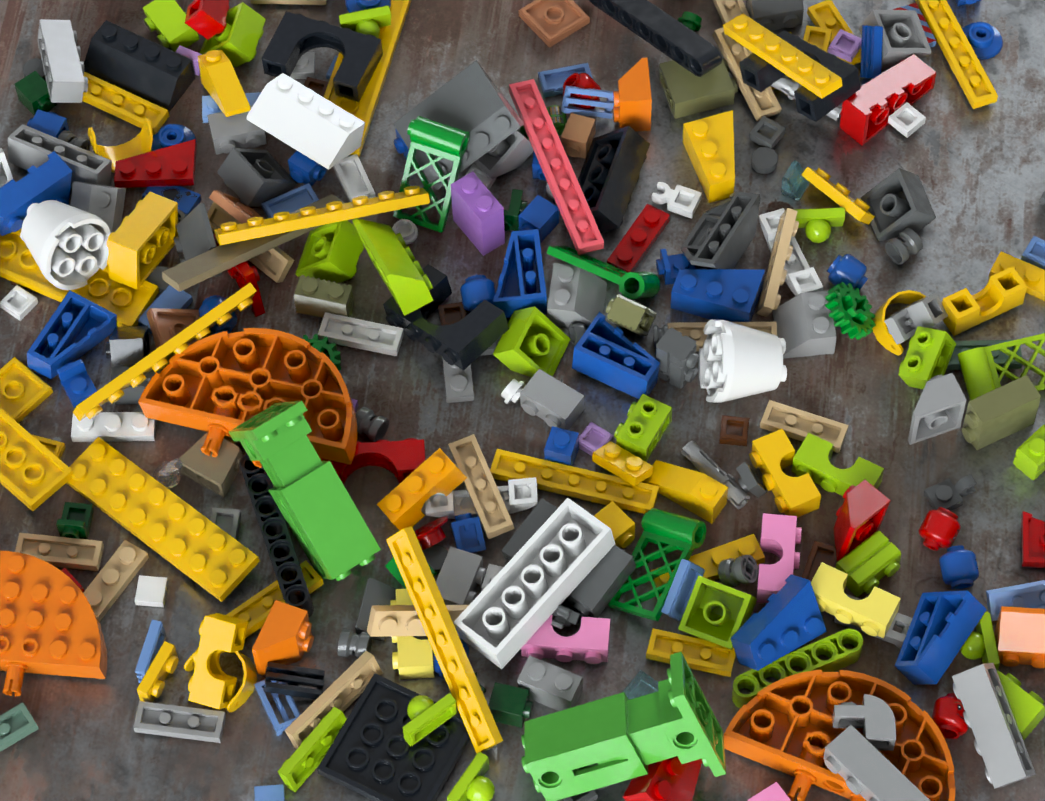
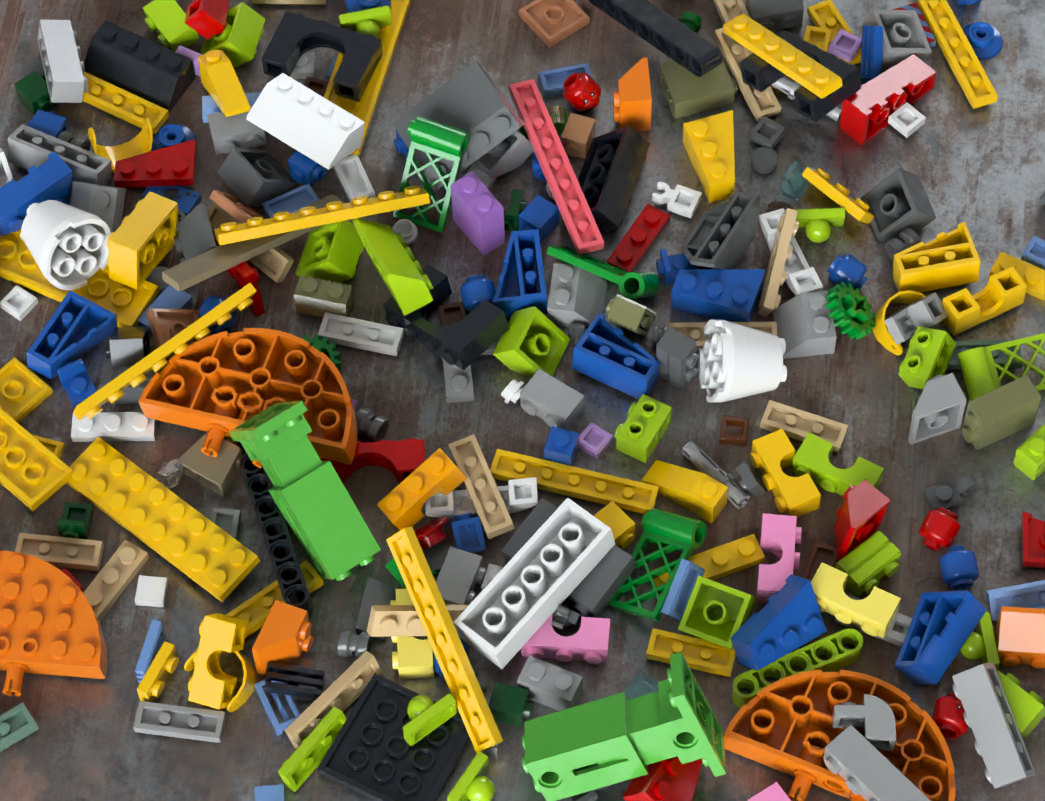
(608, 105): medium blue tile -> none
(622, 463): yellow plate -> none
(738, 571): dark grey wheel -> none
(939, 263): none -> yellow wedge

